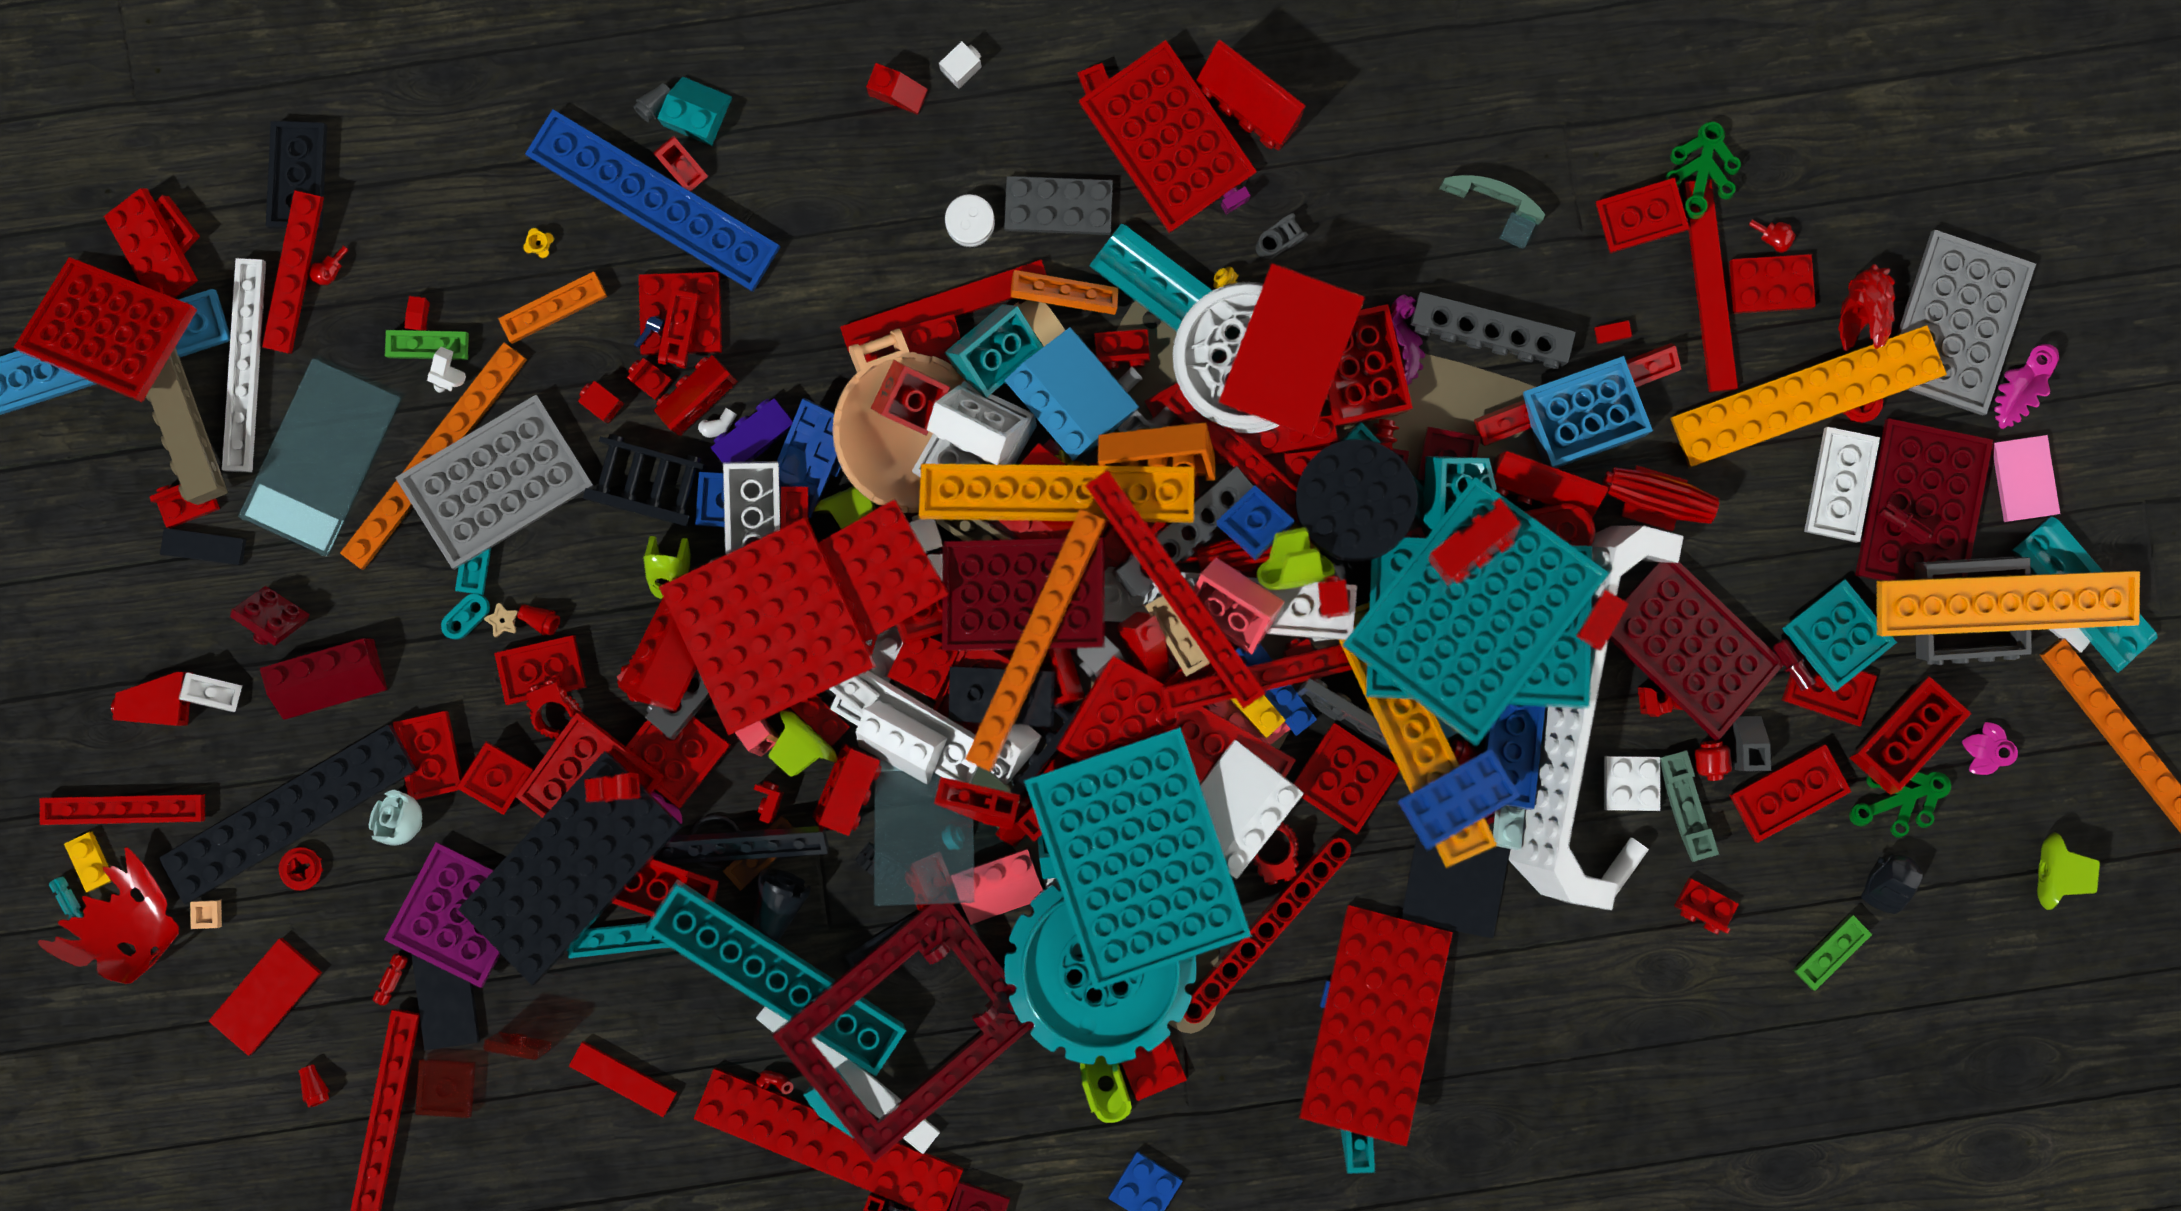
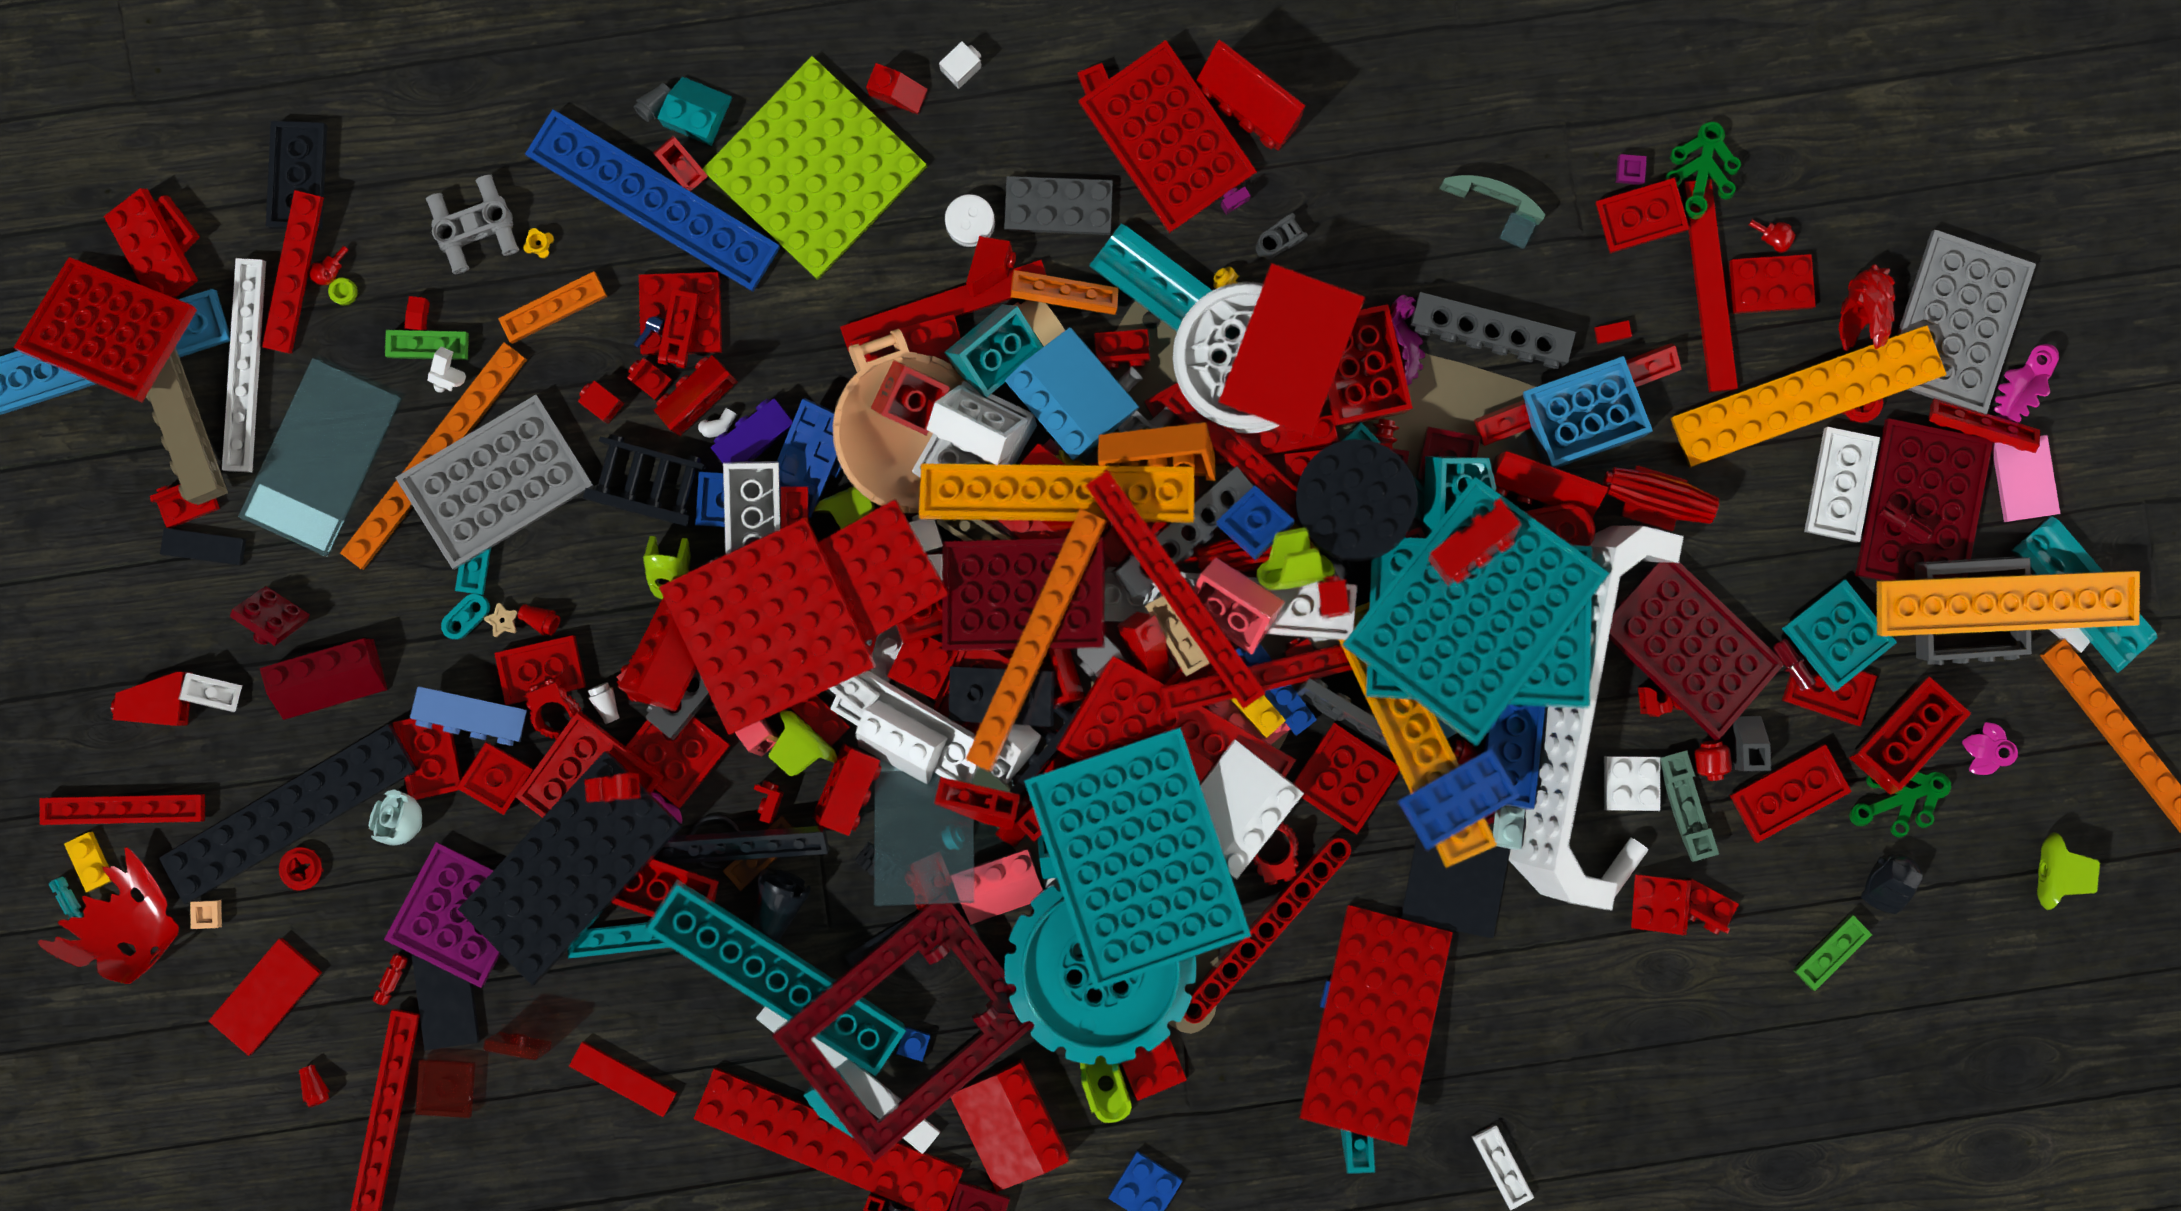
(342, 291): none -> lime tile
(468, 714): none -> medium blue brick
(472, 224): none -> light grey piece
(604, 701): none -> white cone
(778, 1079): red arm -> none
(814, 168): none -> lime plate
(913, 1044): none -> blue plate
(989, 264): none -> red slope
(1010, 1126): none -> red slope
(1502, 1167): none -> white tile
(1602, 620): red tile -> none
(1631, 169): none -> magenta plate
(1661, 904): none -> red plate
(1985, 426): none -> red plate

